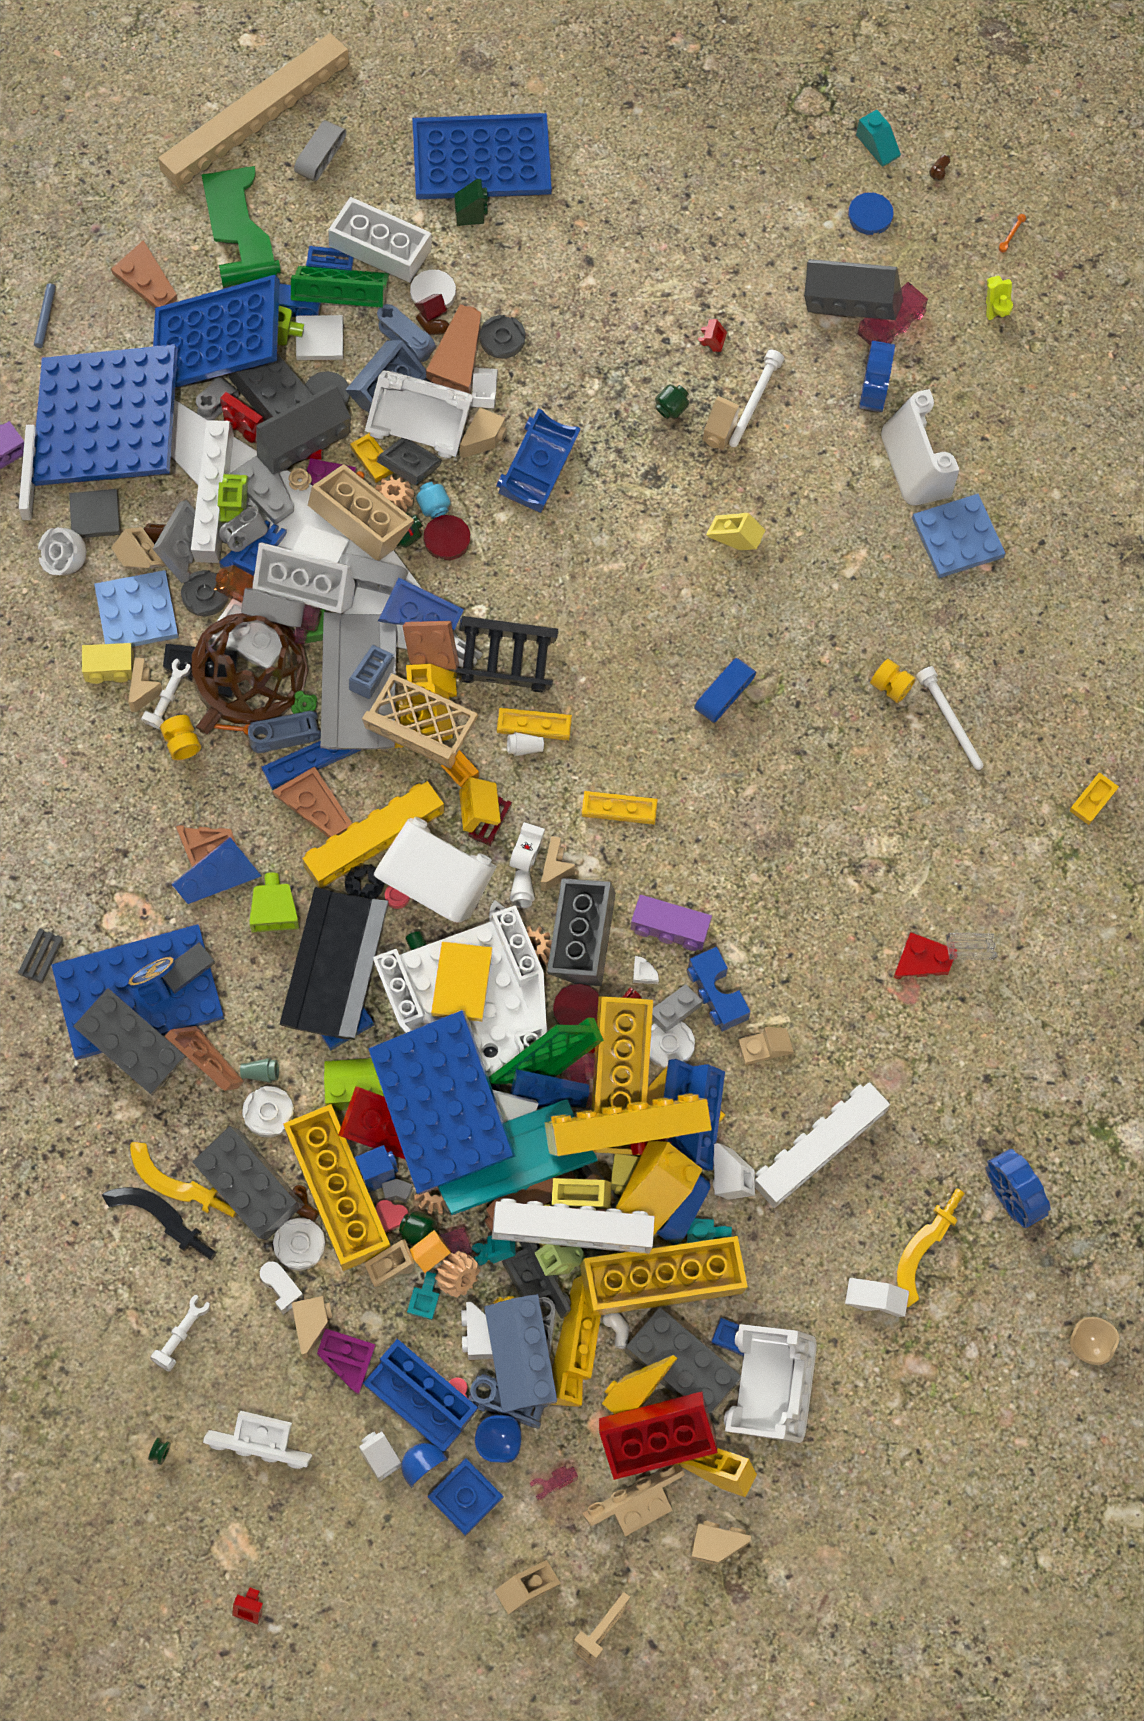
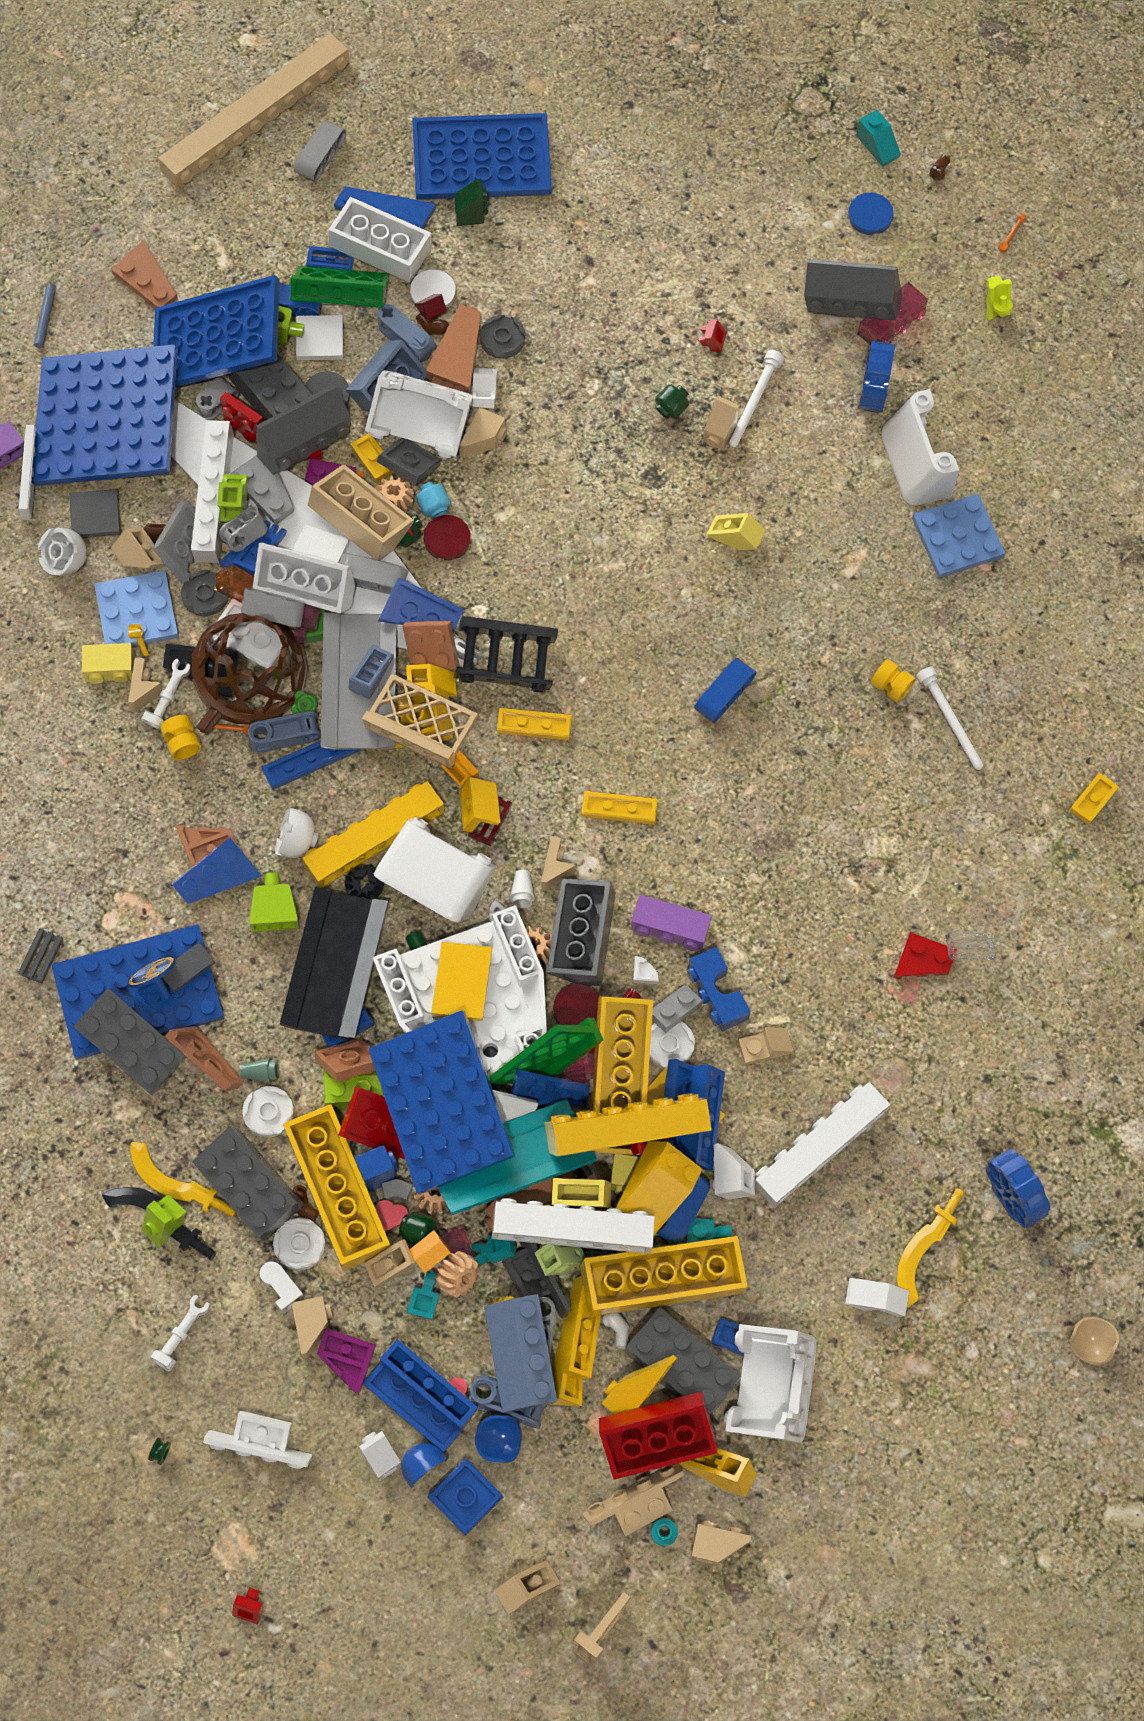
(136, 631): none -> yellow hand
(162, 1220): none -> lime brick
(232, 225): green door -> none
(296, 474): tan plate -> none
(296, 834): none -> white cylinder
(314, 802): nougat wing -> none
(346, 1060): none -> nougat plate
(396, 898): coral tile -> none
(406, 209): none -> blue wing
(477, 1339): white slope -> none
(523, 744): white cone -> none
(527, 847): white leg -> none
(538, 461): blue piece -> none
(560, 1479): clear pink plate -> none
(660, 1540): none -> teal plate

